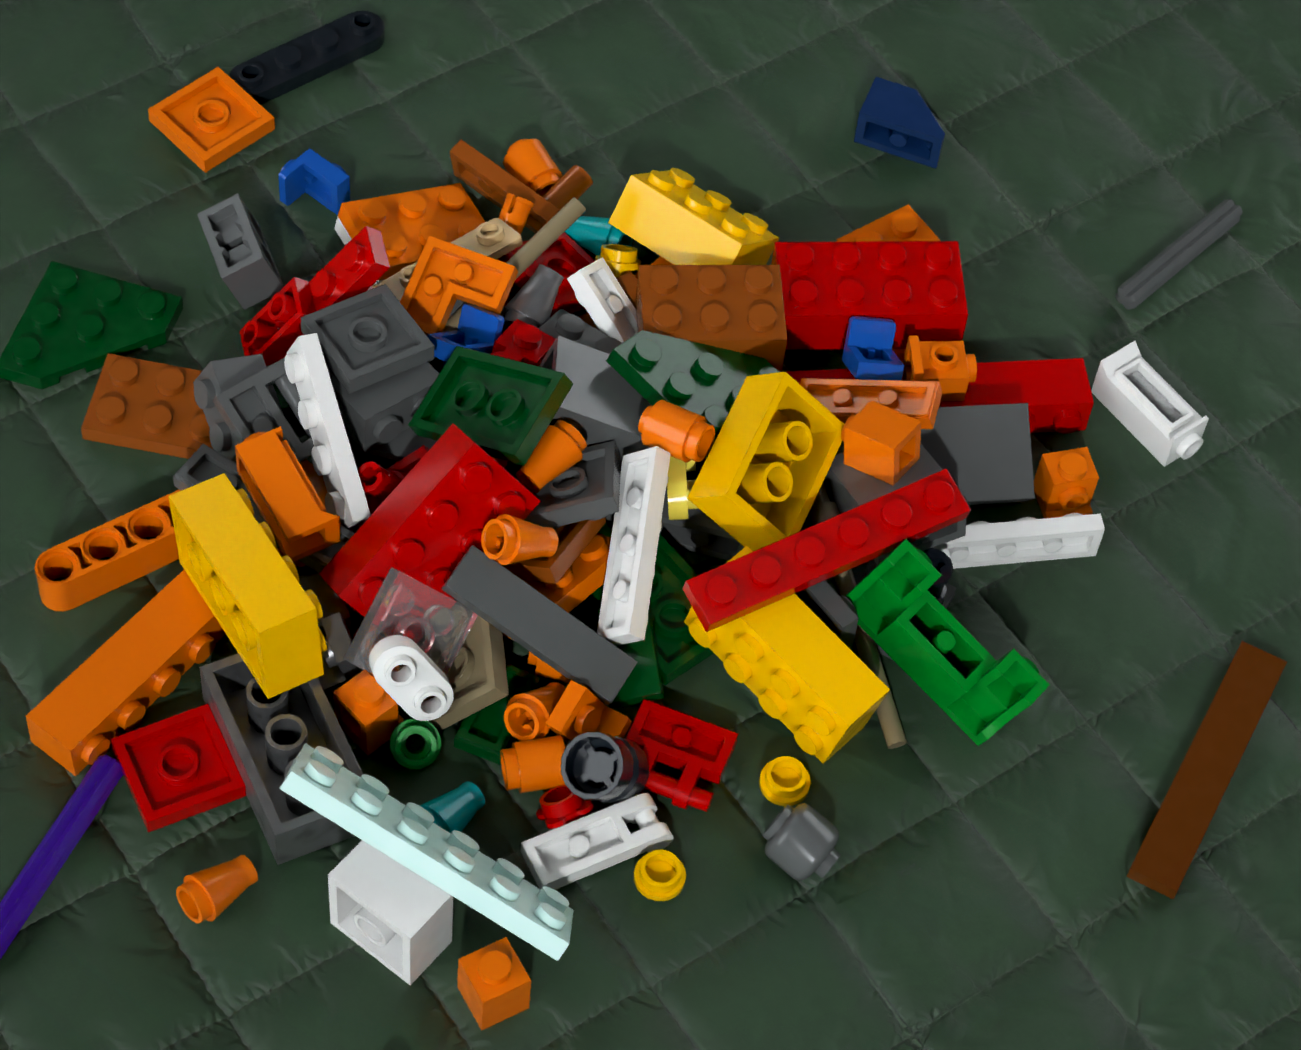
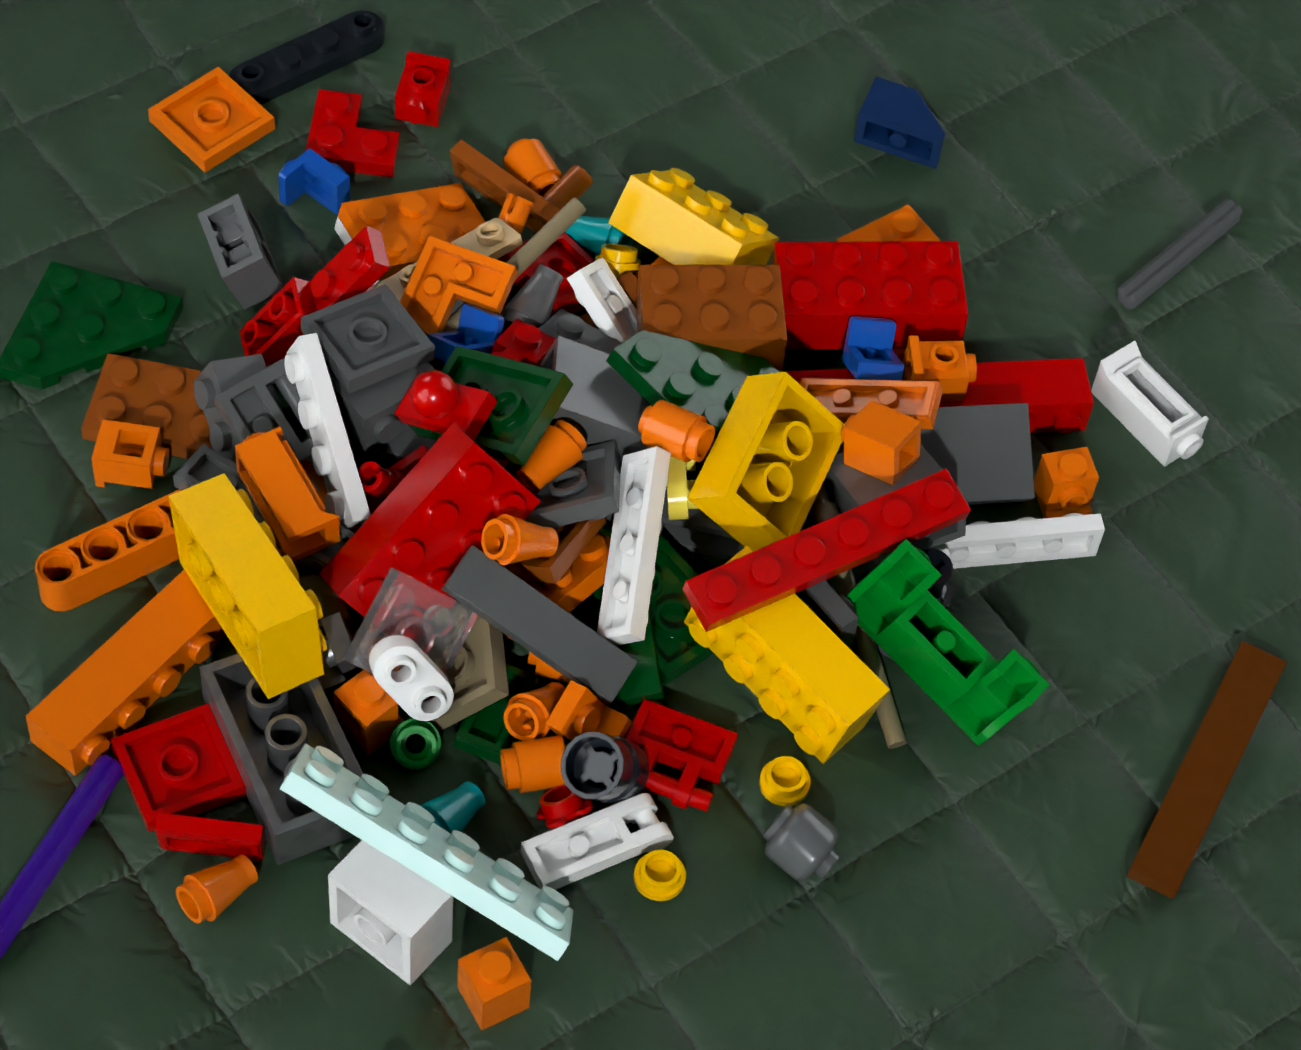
(128, 455): none -> orange brick
(210, 836): none -> red tile
(339, 140): none -> red plate
(423, 89): none -> red brick
(438, 402): none -> red tile

